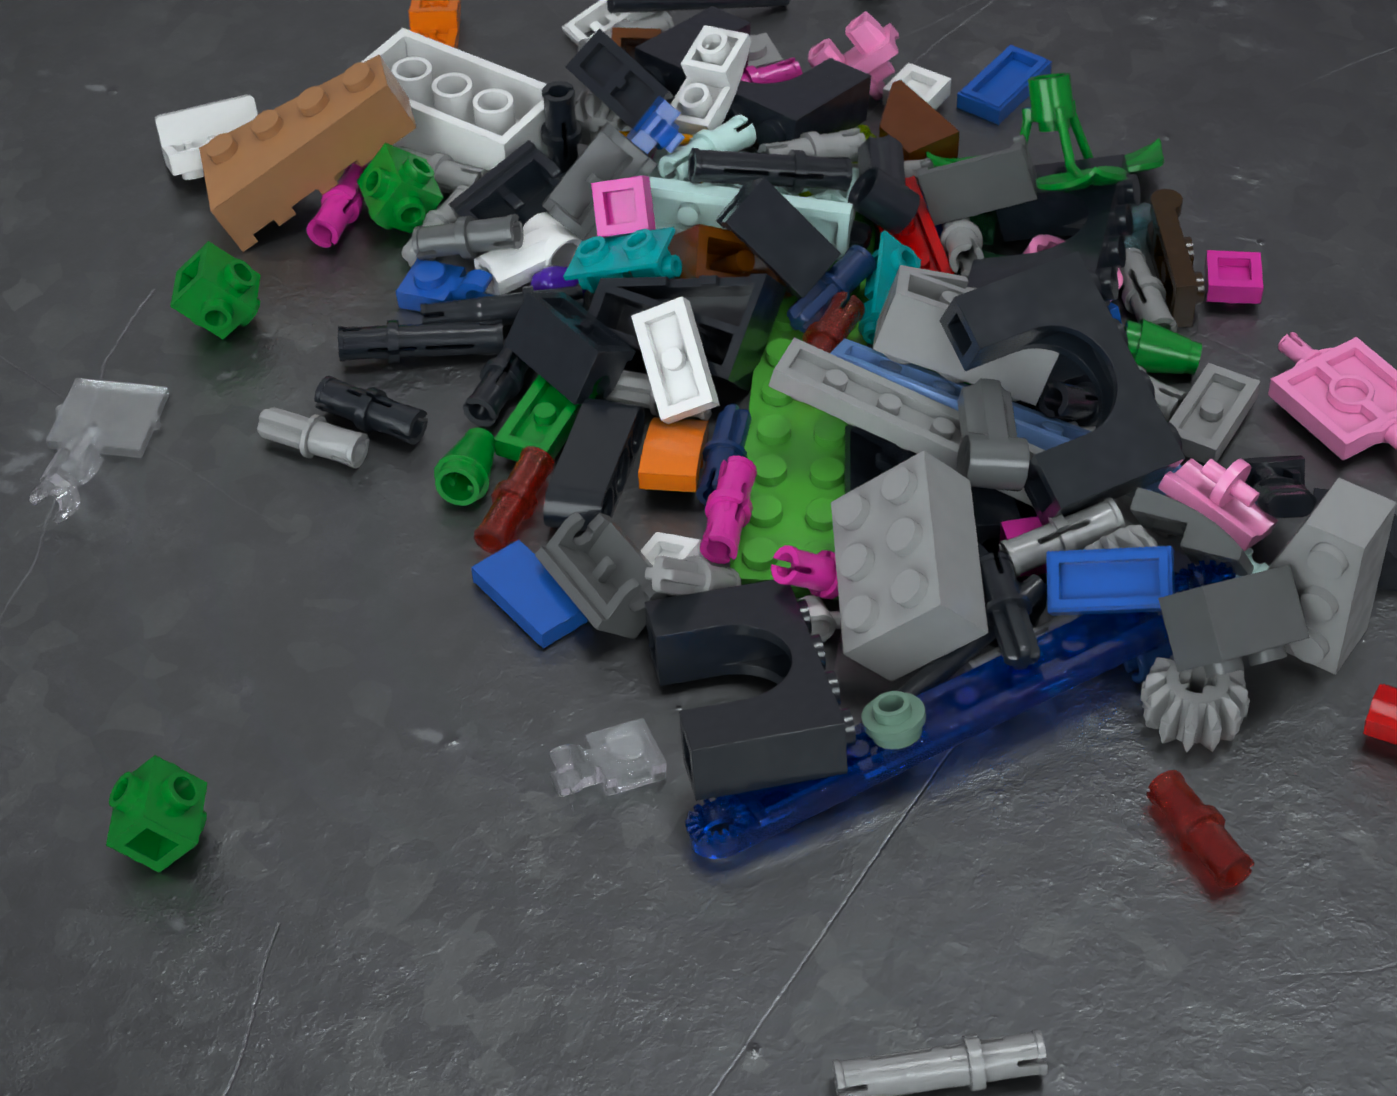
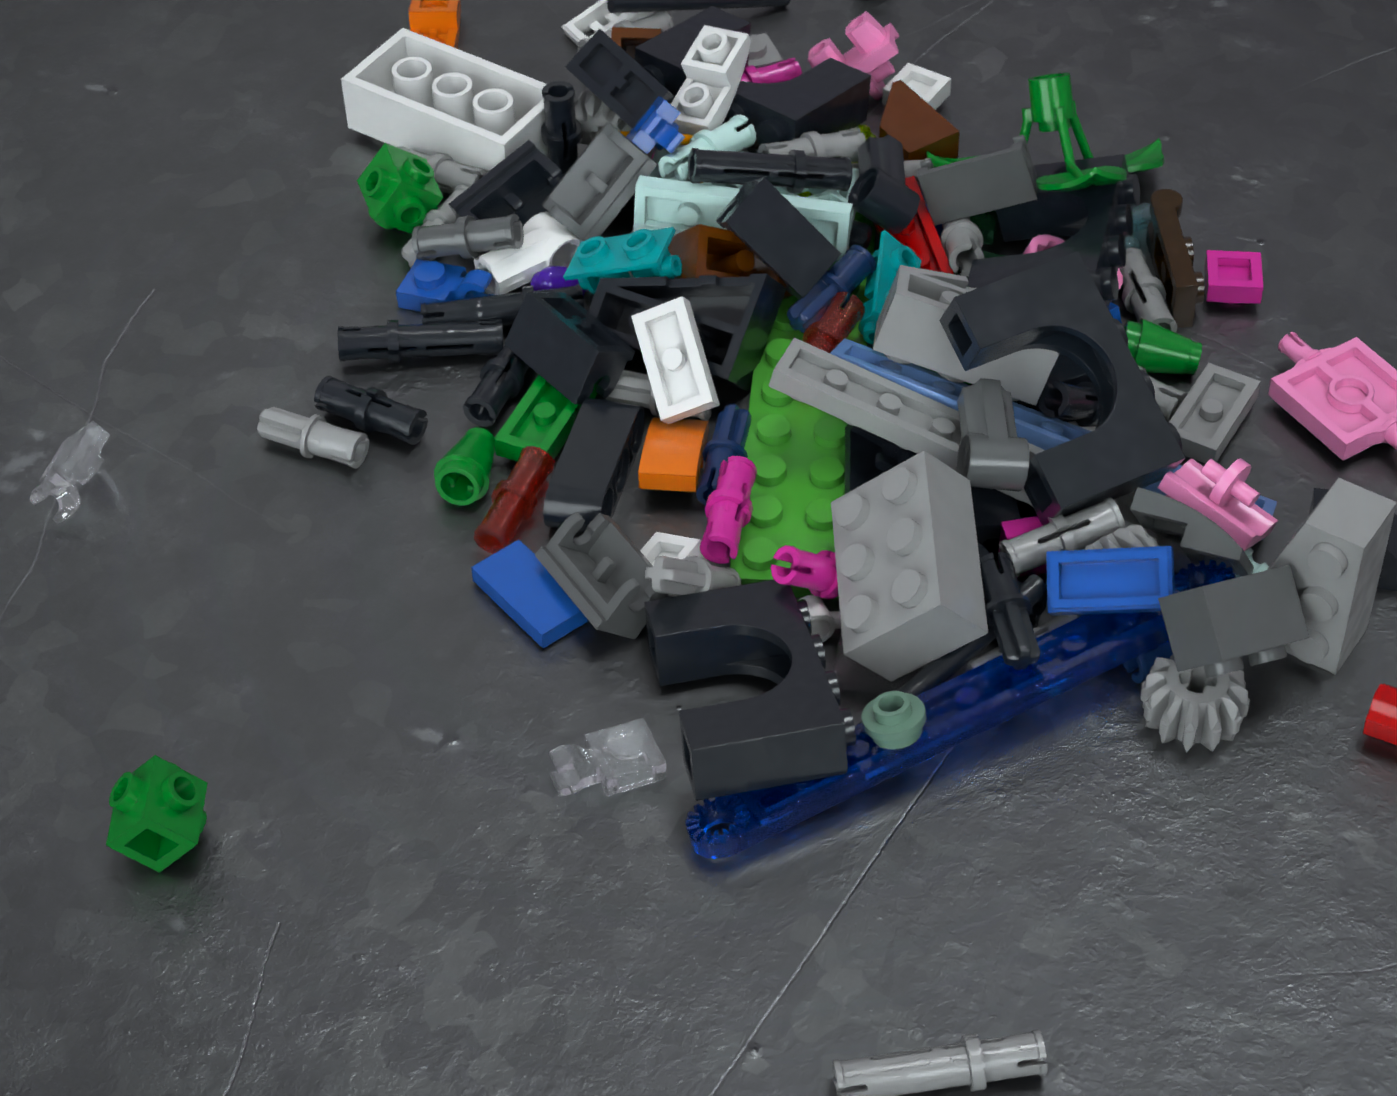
(122, 409): clear piece -> none
(188, 129): white bracket -> none
(216, 291): green brick -> none
(302, 147): medium nougat wedge -> none
(338, 208): dark pink pin -> none
(623, 206): plate -> none
(1002, 84): blue tile -> none
(1200, 829): clear red pin -> none
(1281, 486): black piece -> none

